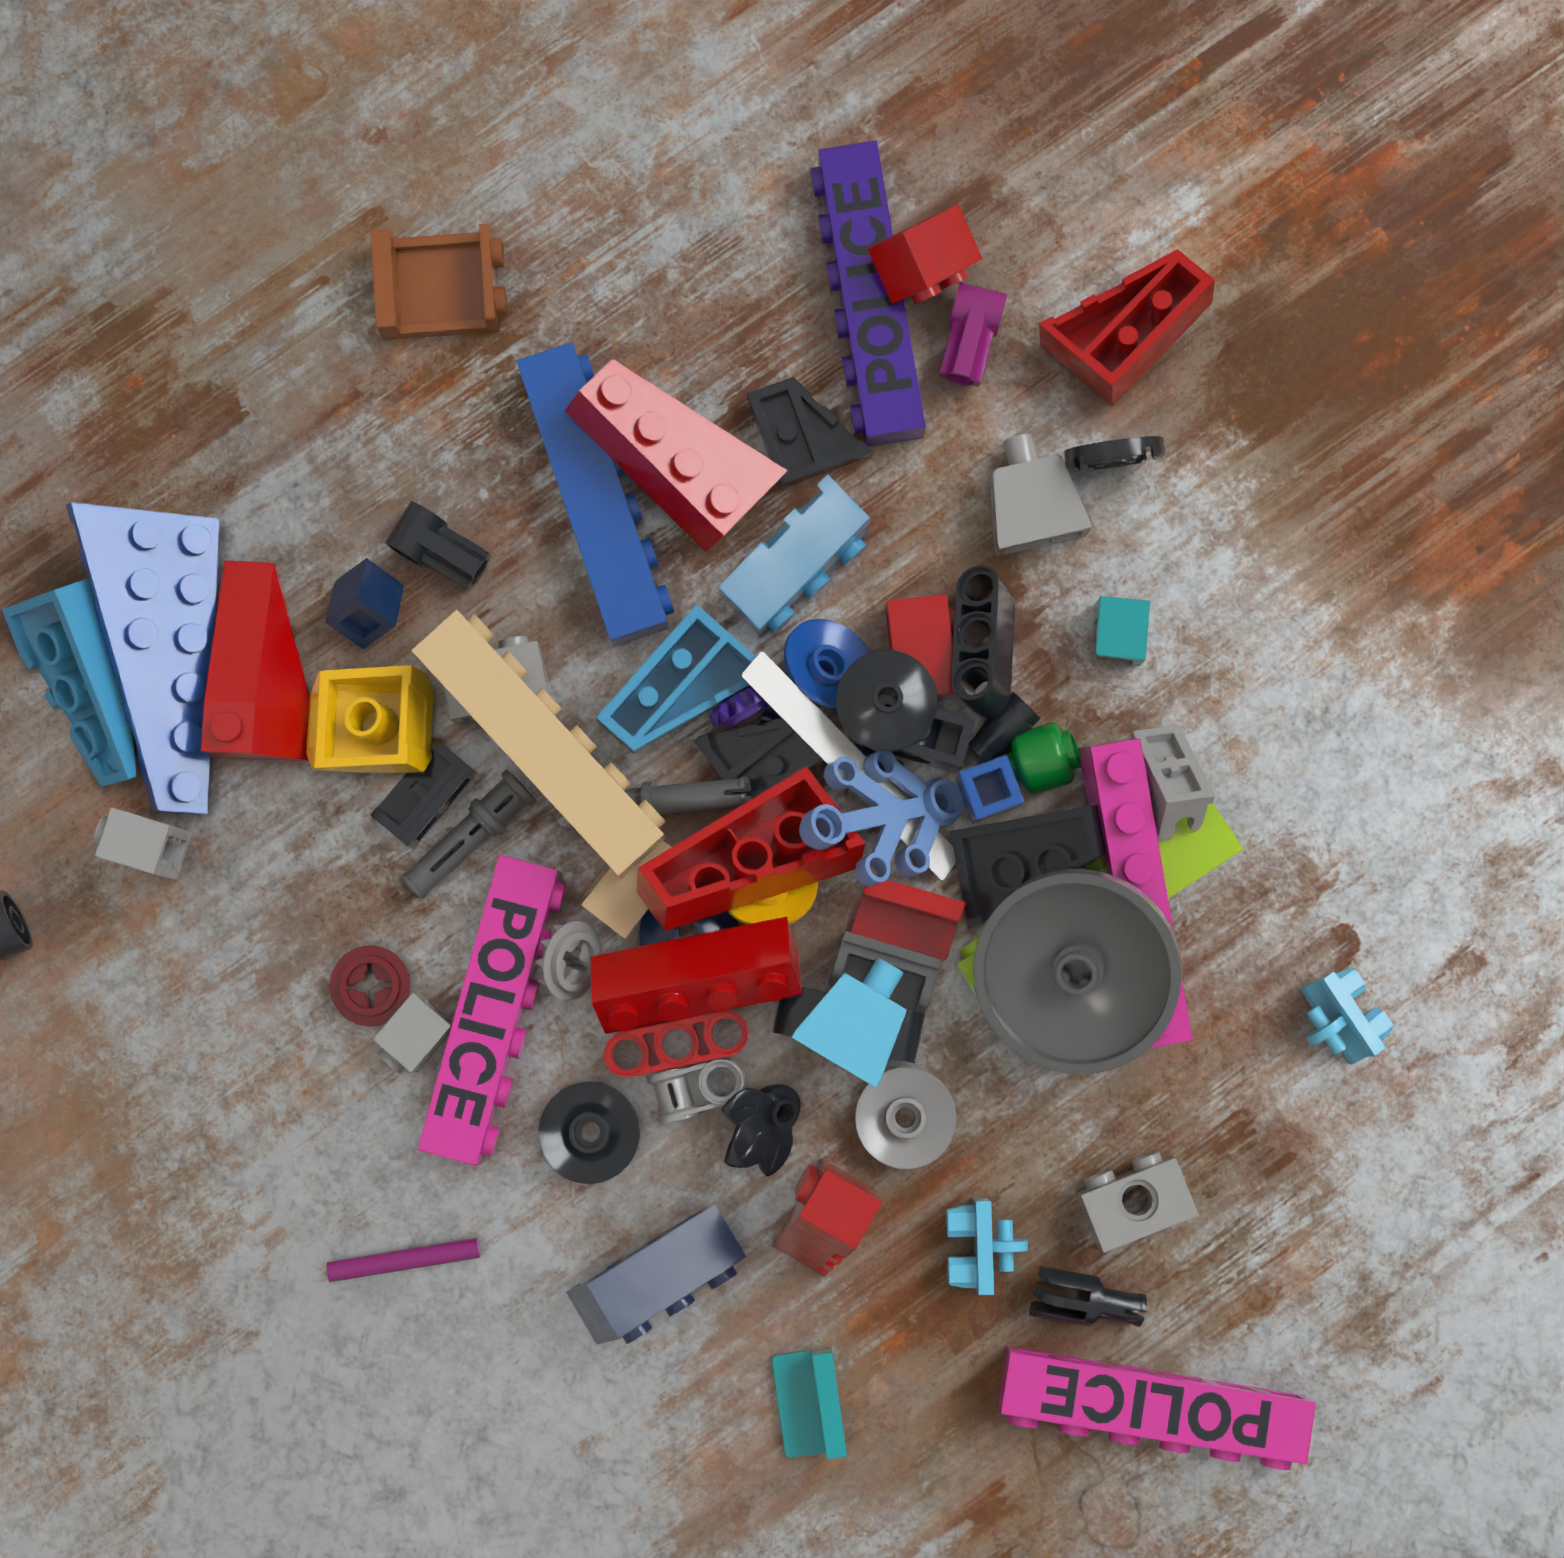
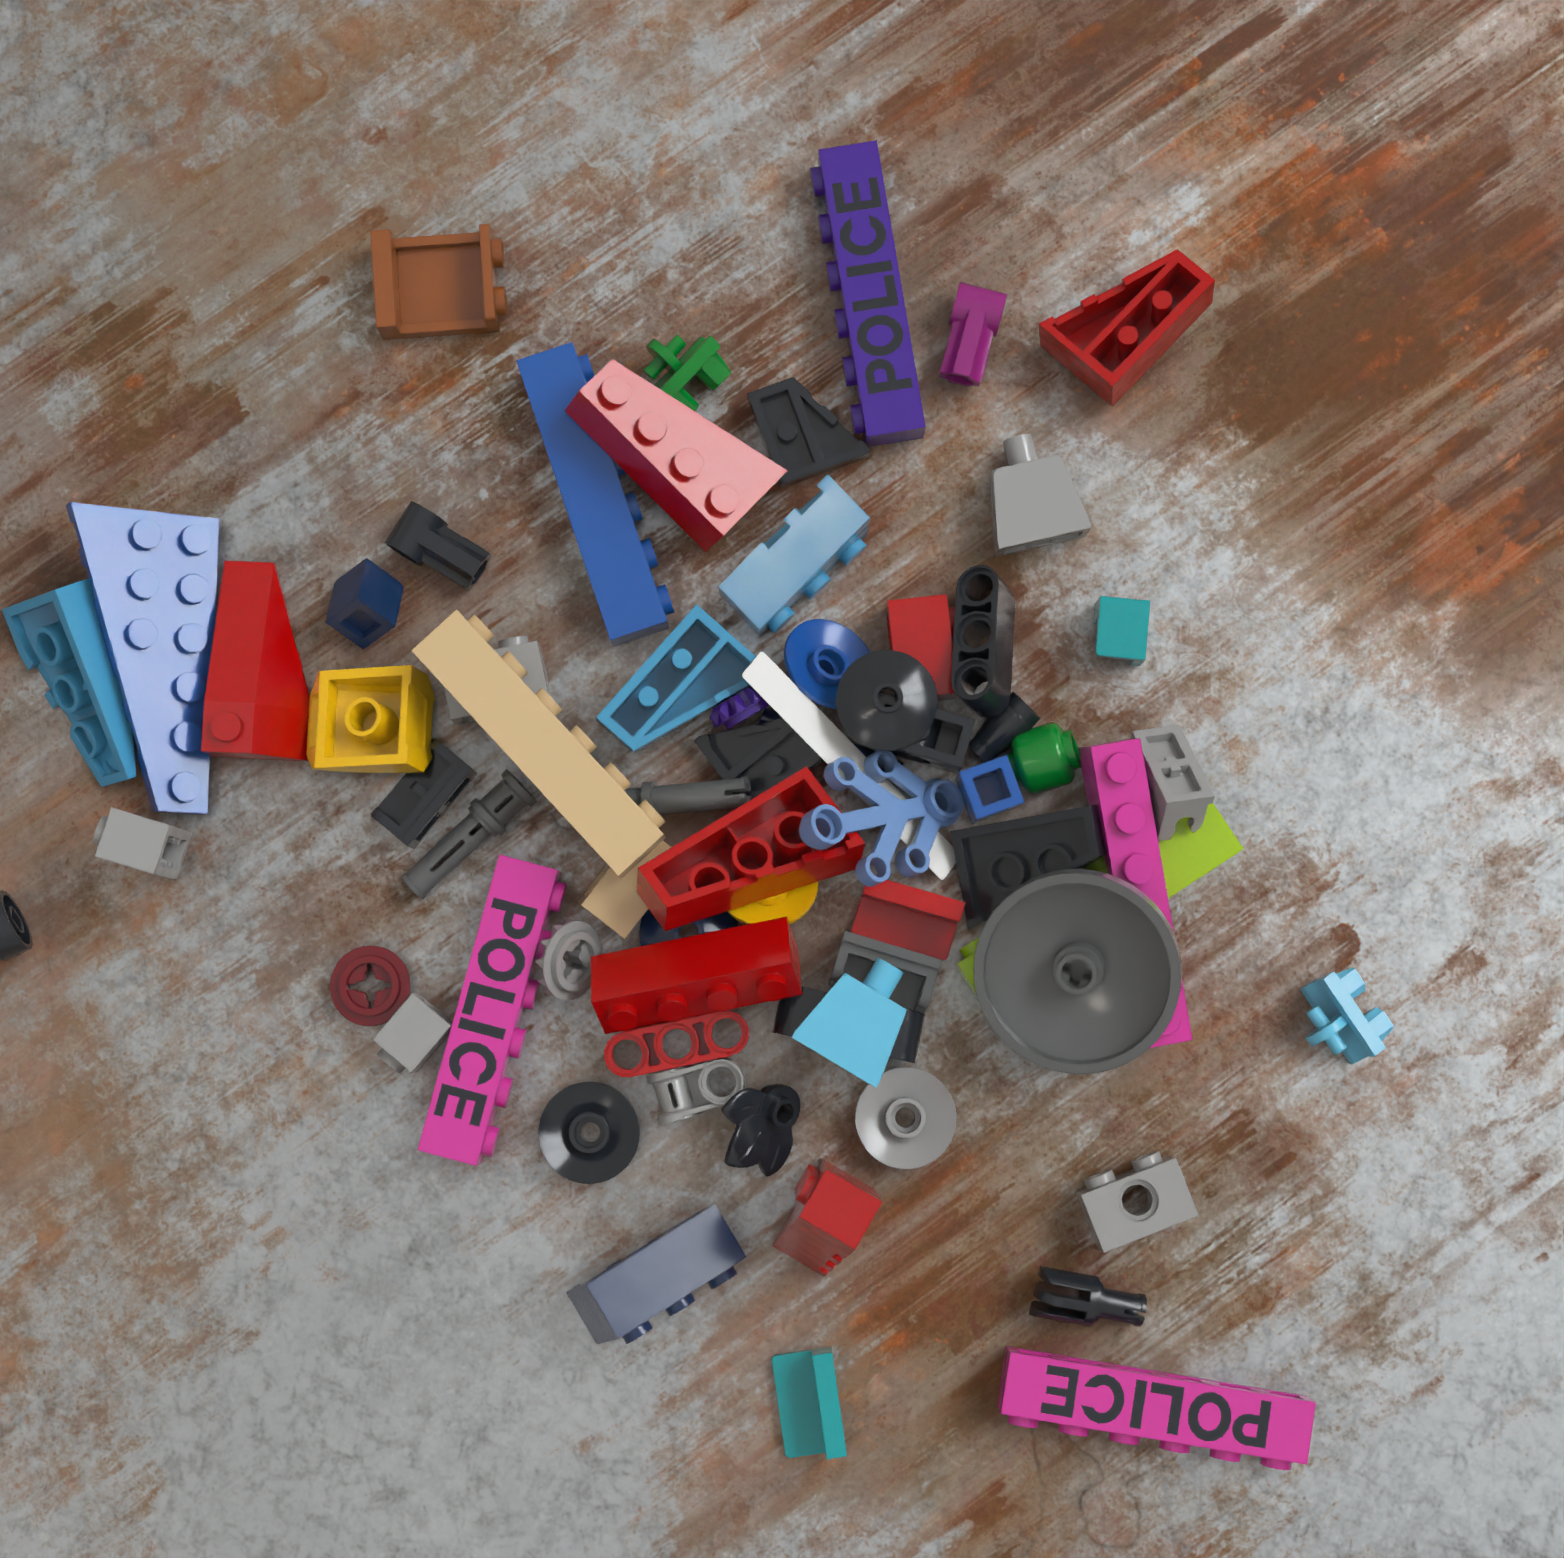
(403, 1260): magenta bar -> none
(698, 361): none -> green hips
(926, 255): red brick -> none
(976, 1222): medium azure hips -> none
(1114, 453): black tile -> none

